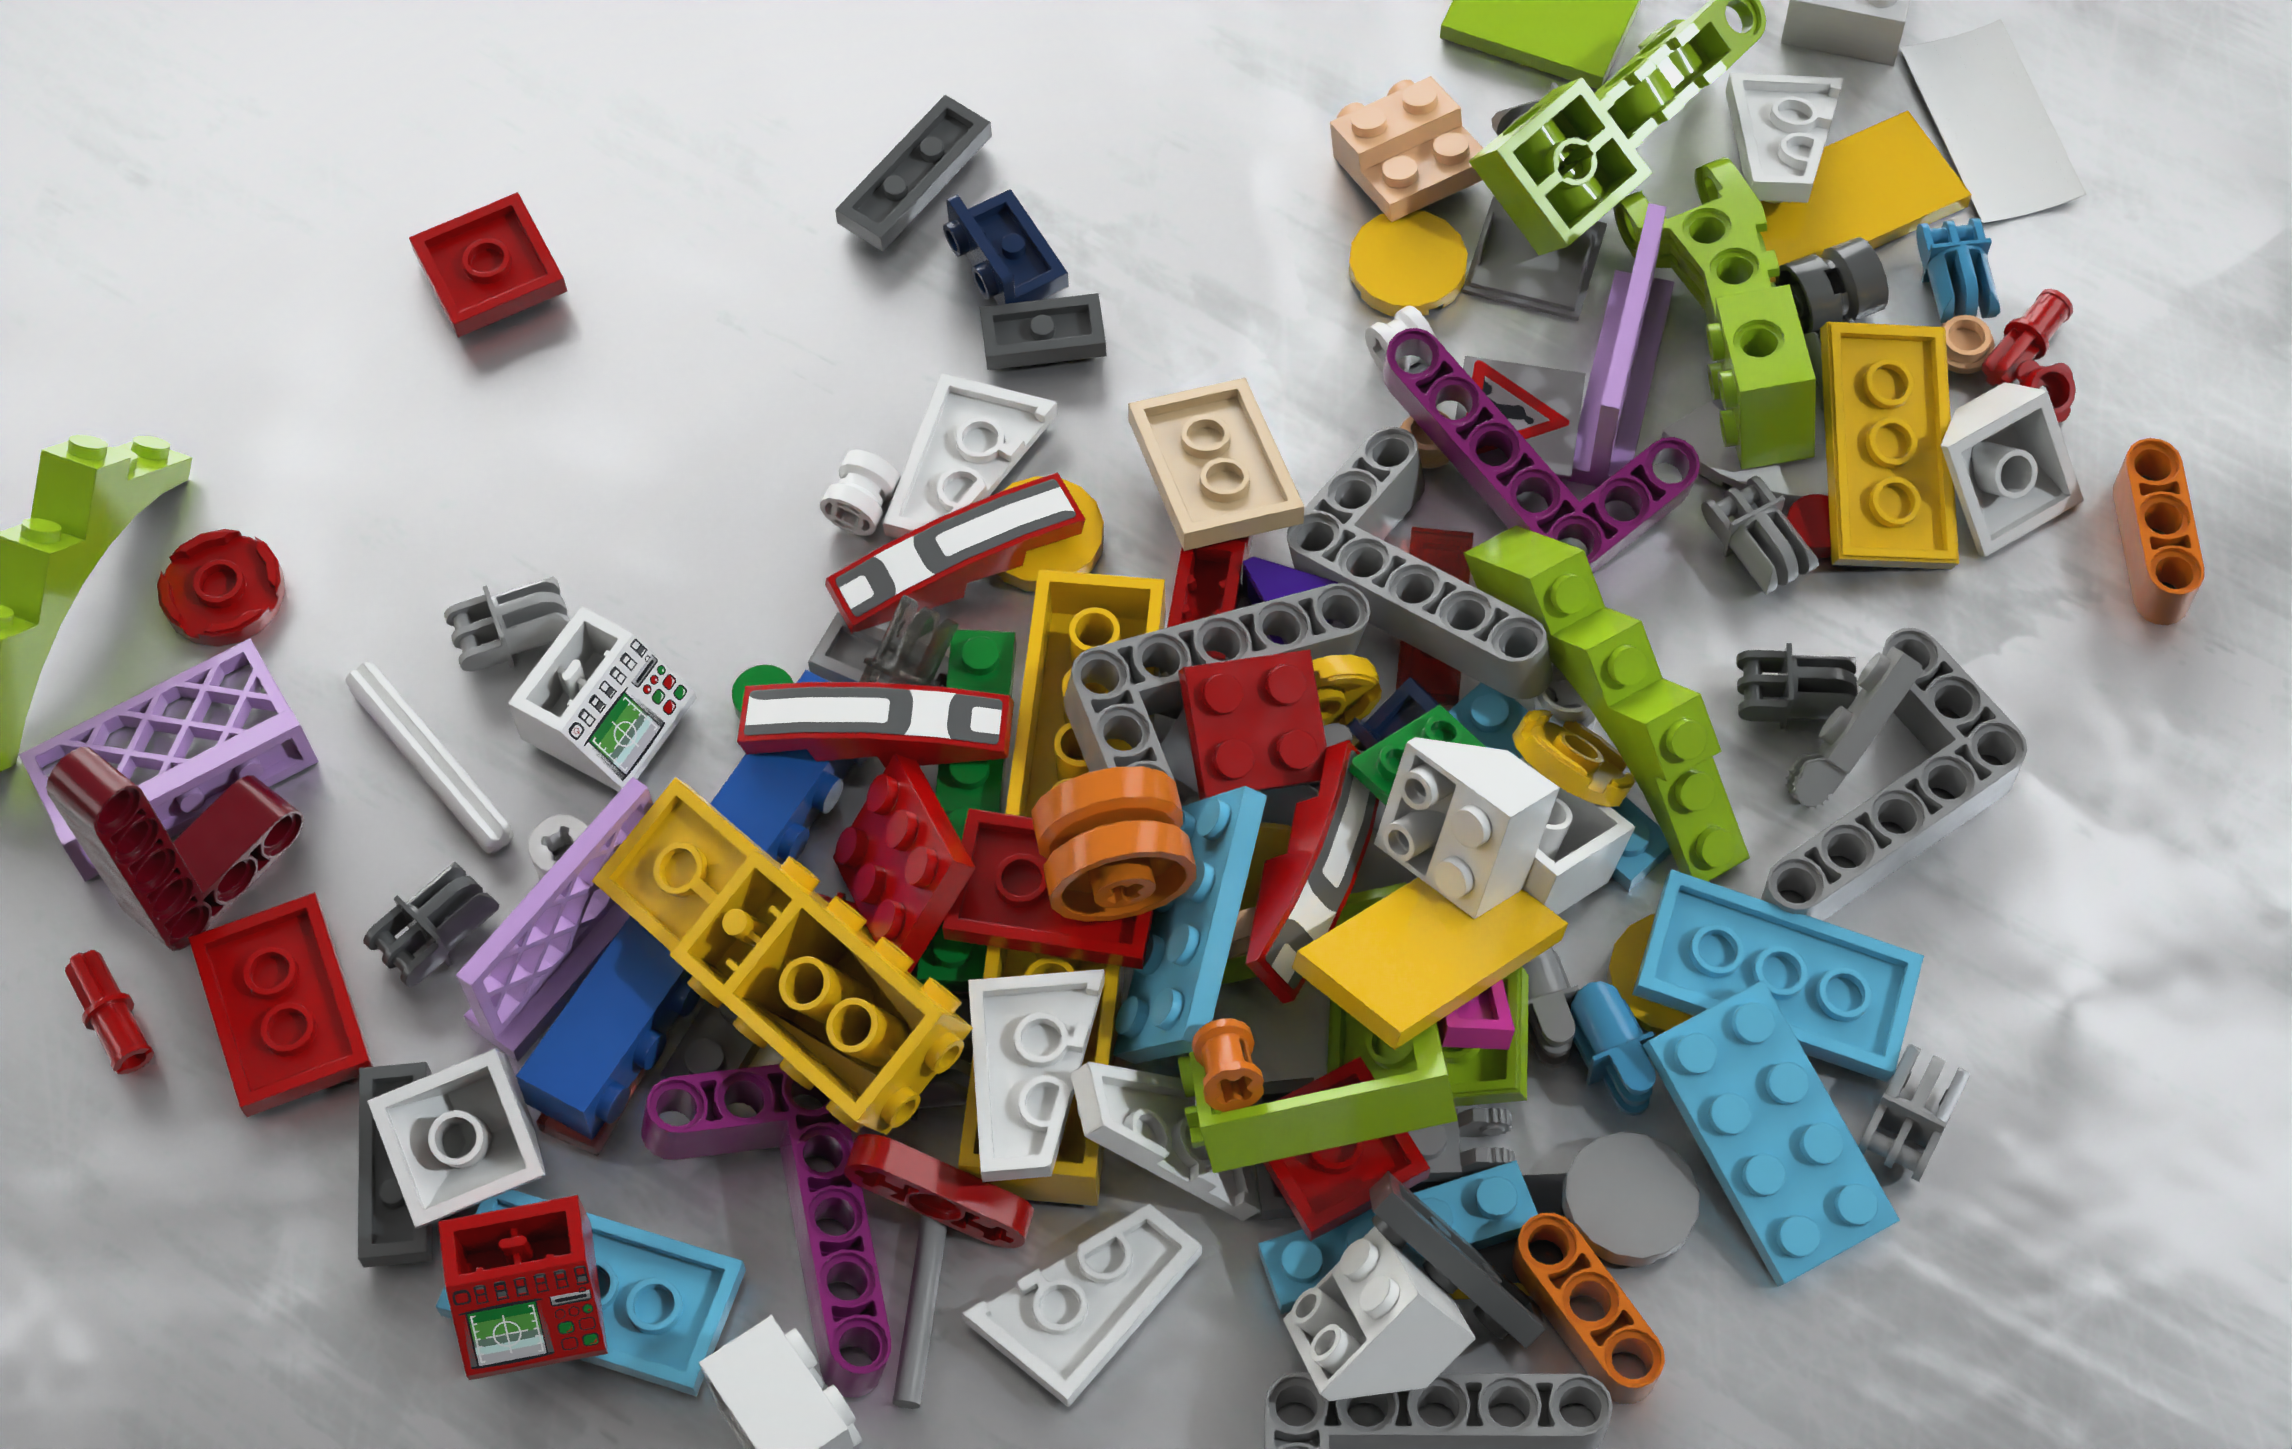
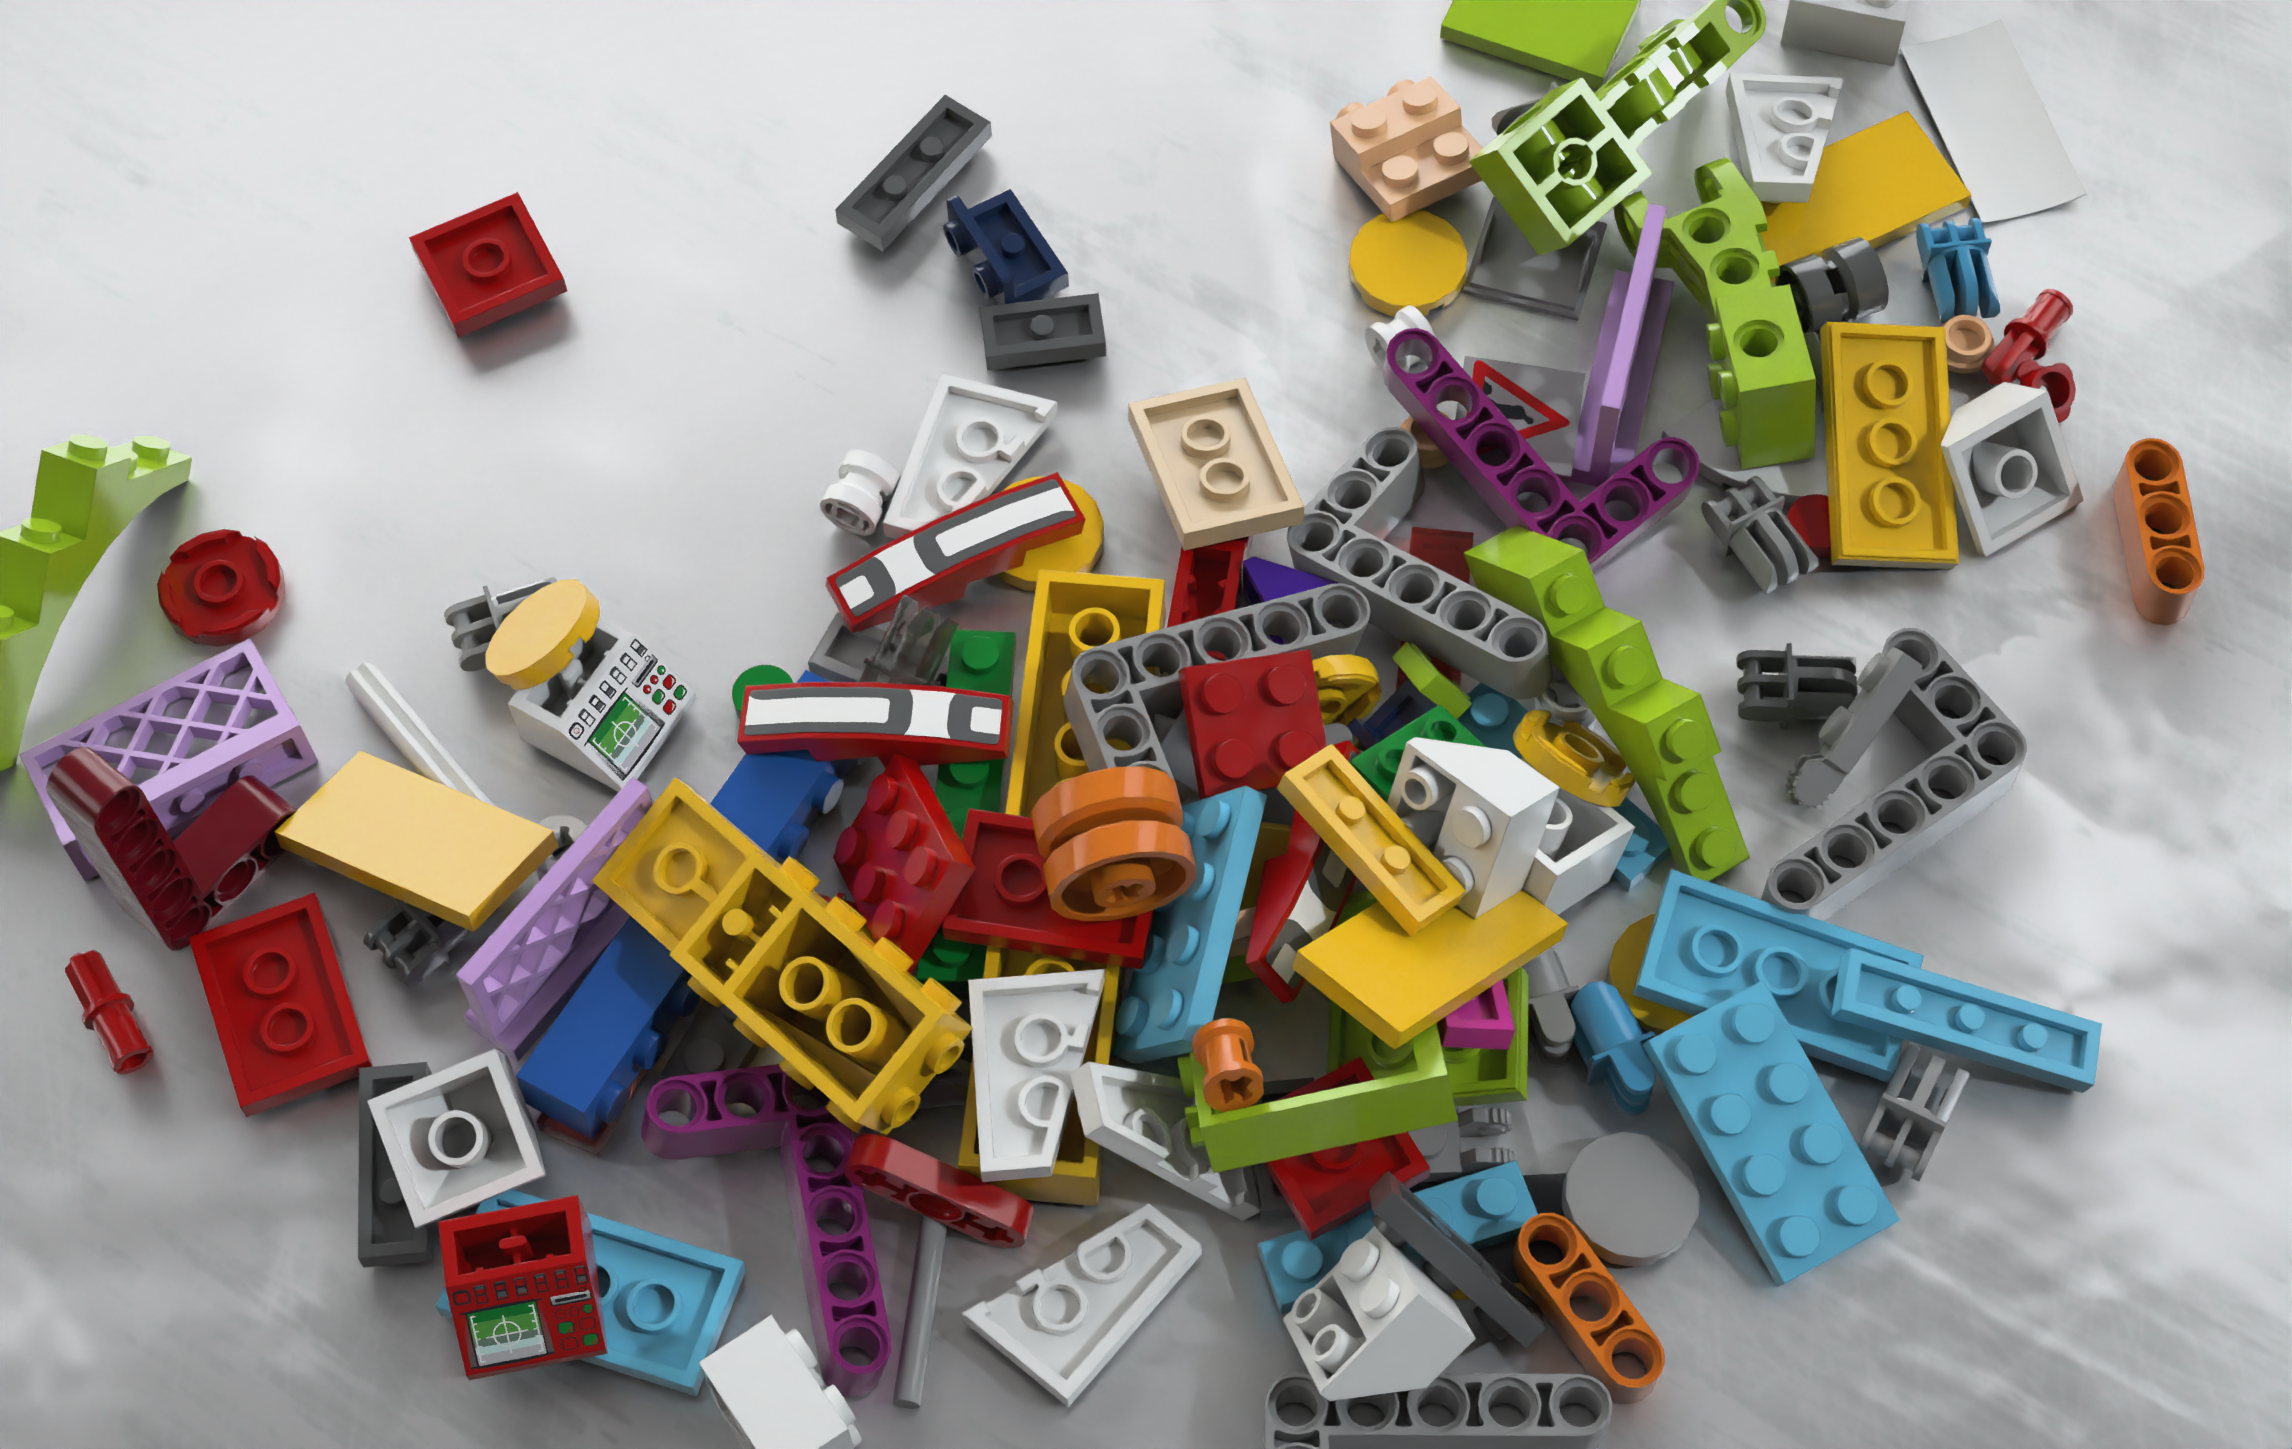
(417, 840): none -> yellow tile
(539, 633): none -> yellow tile
(1371, 839): none -> yellow plate
(1430, 681): none -> lime tile
(1967, 1020): none -> medium azure plate

